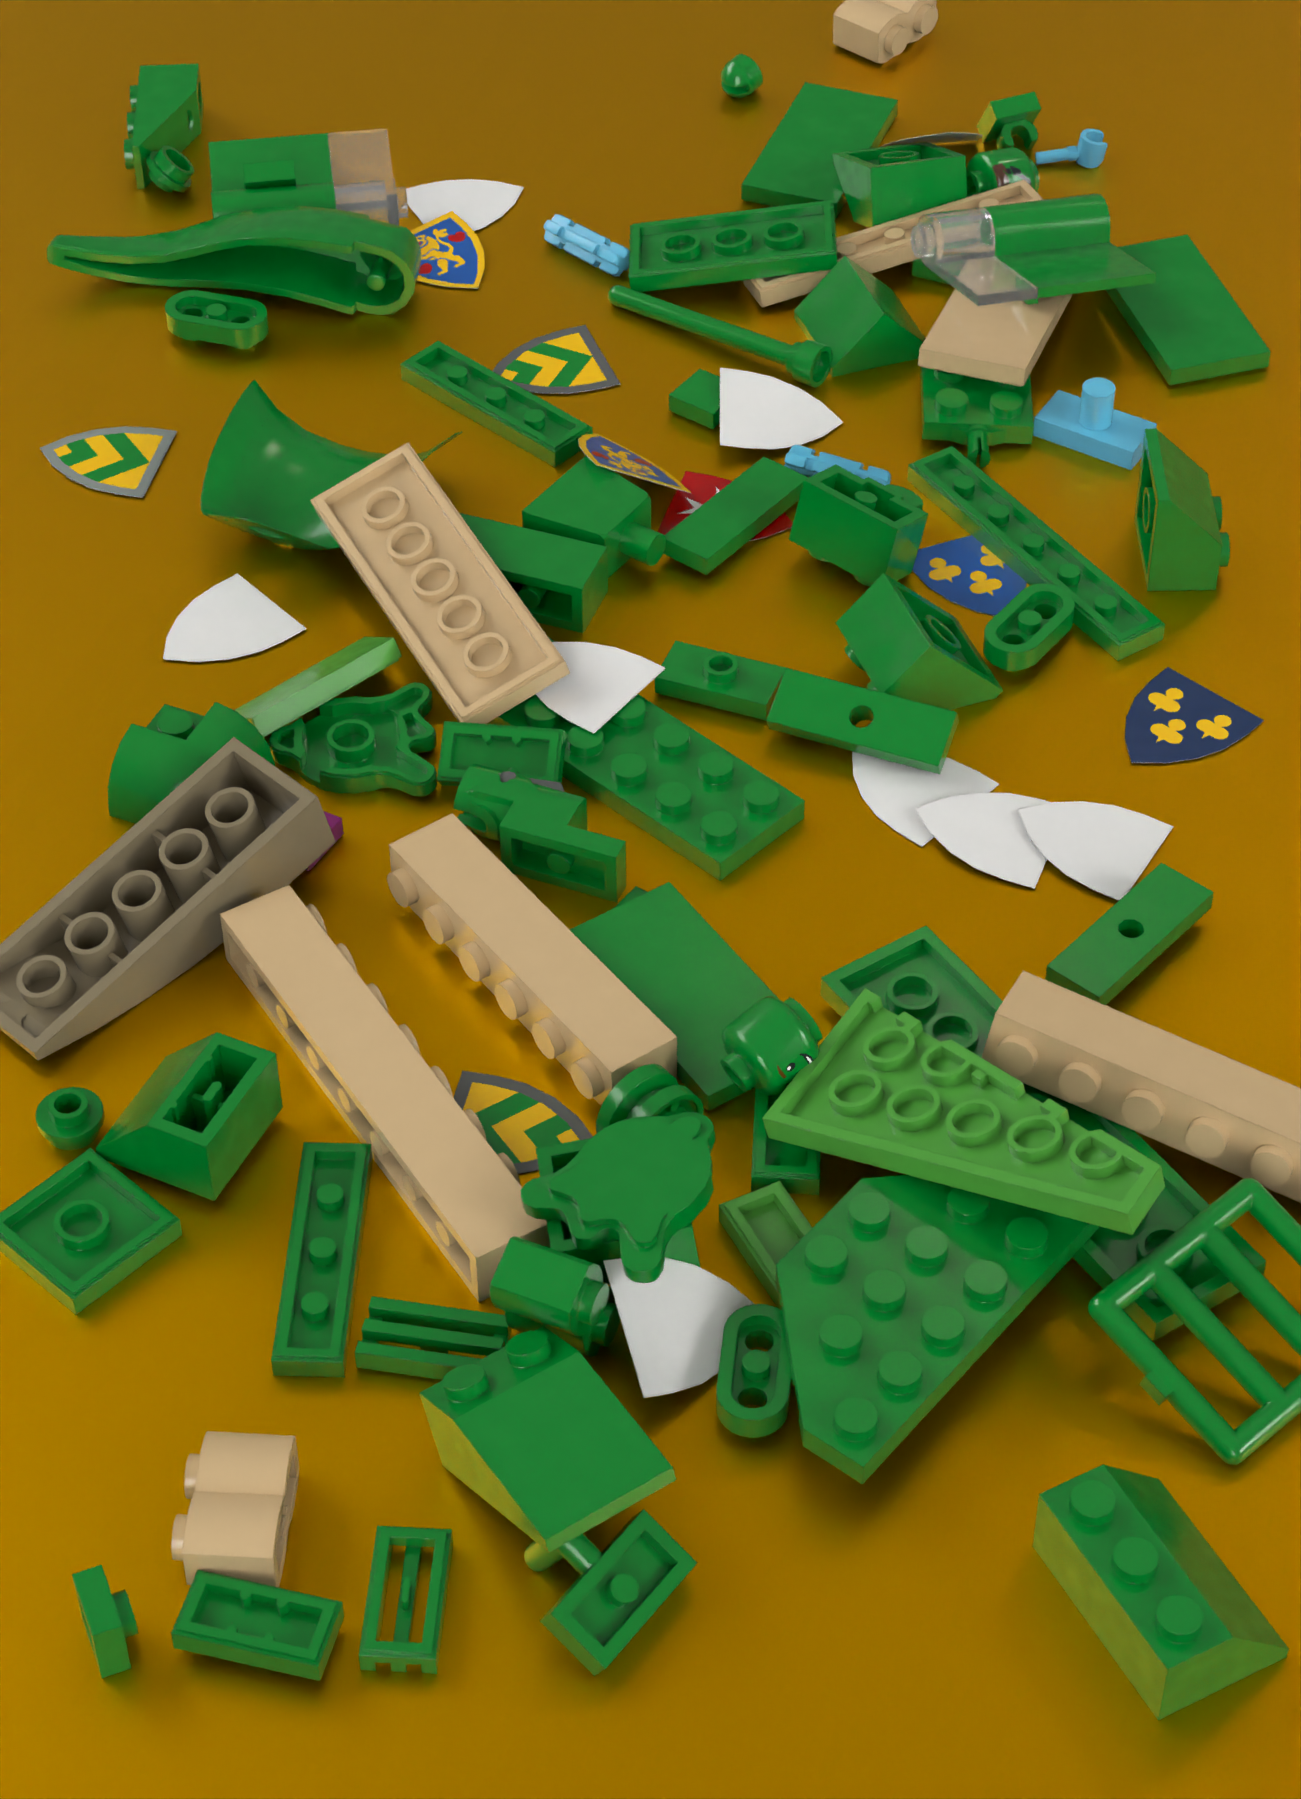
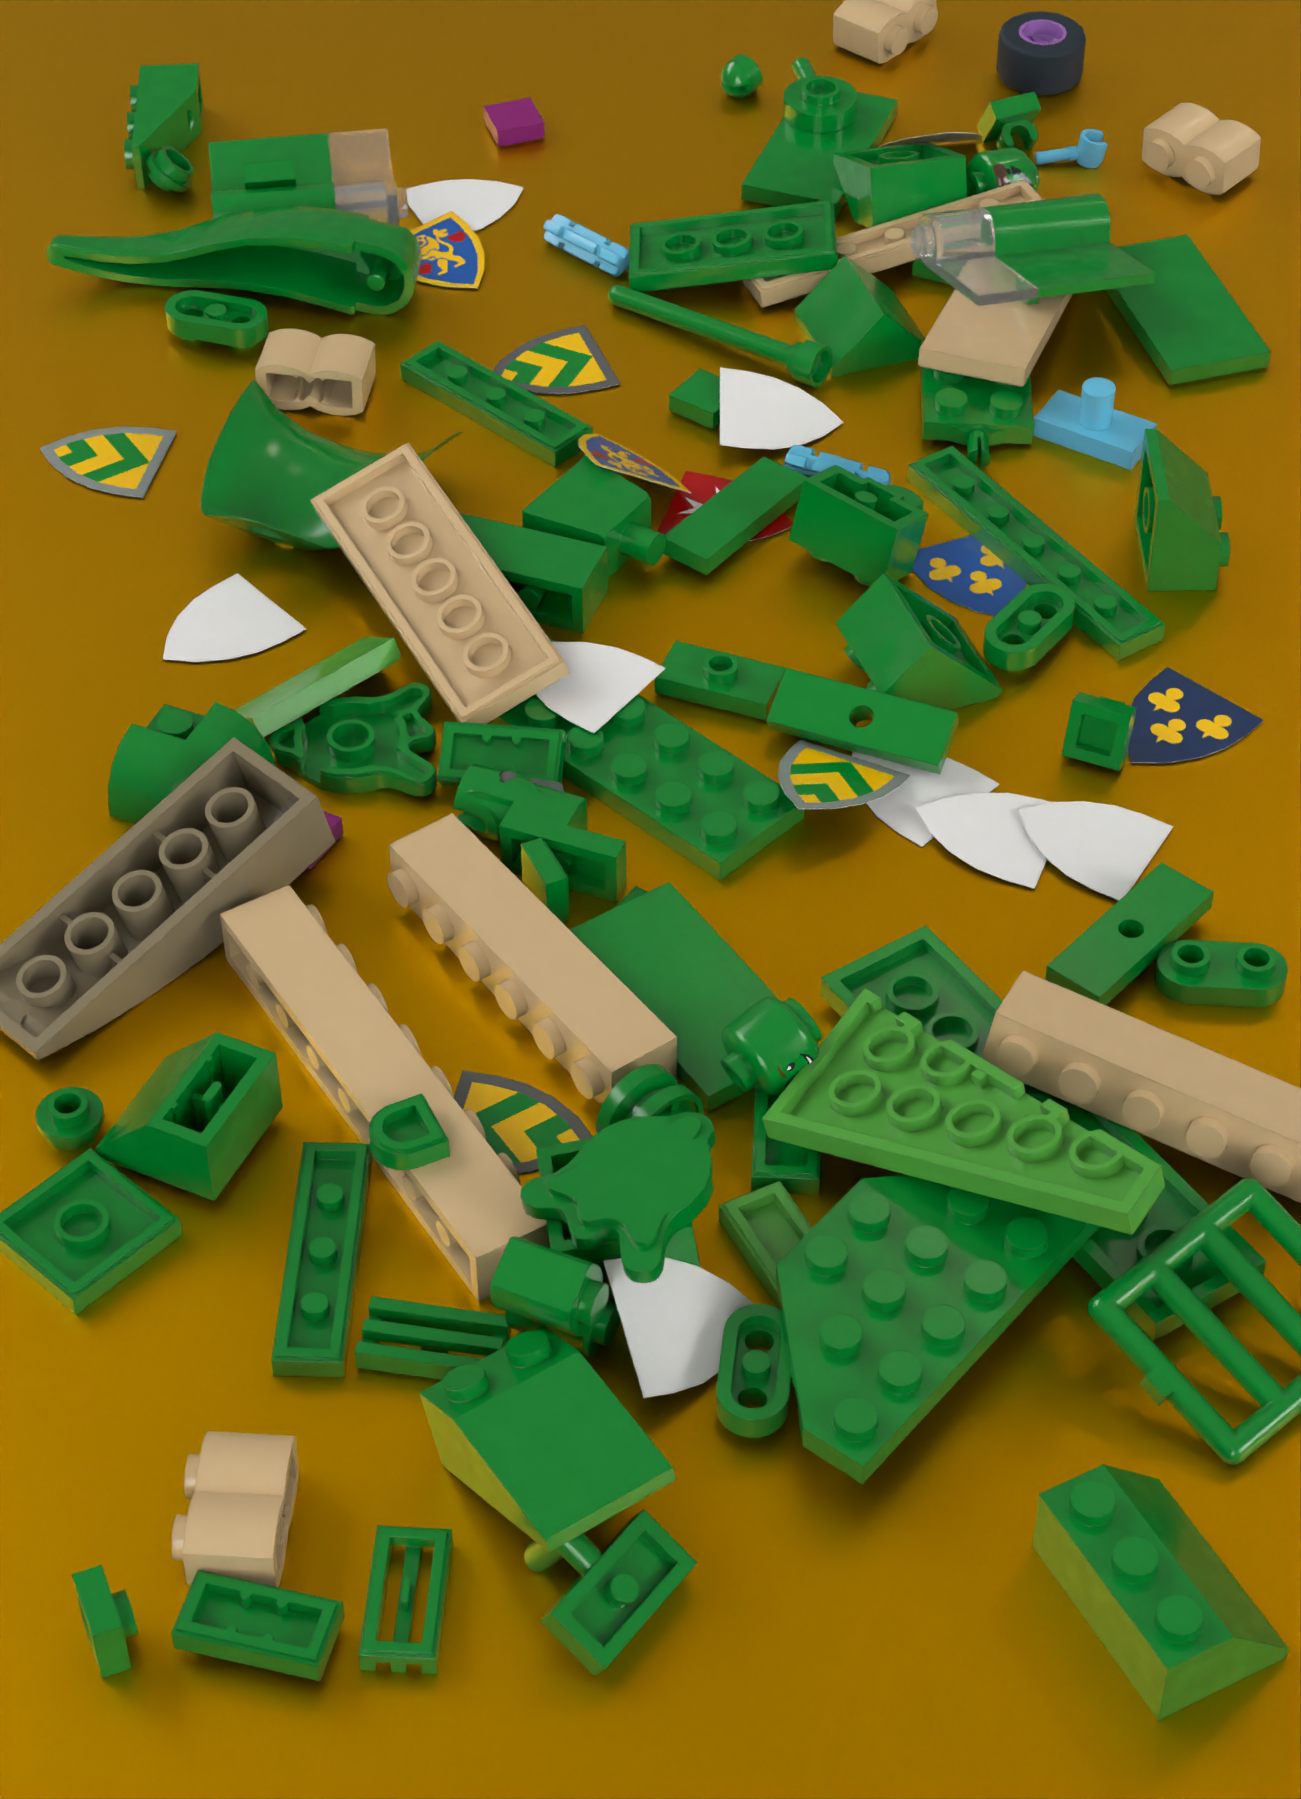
(317, 372): none -> tan brick
(407, 1135): none -> green tile
(514, 122): none -> magenta tile
(545, 877): none -> green tile
(818, 102): none -> green piece
(830, 780): none -> sticker
(1040, 53): none -> black wheel
(1099, 731): none -> green tile
(1201, 148): none -> tan brick
(1221, 973): none -> green plate

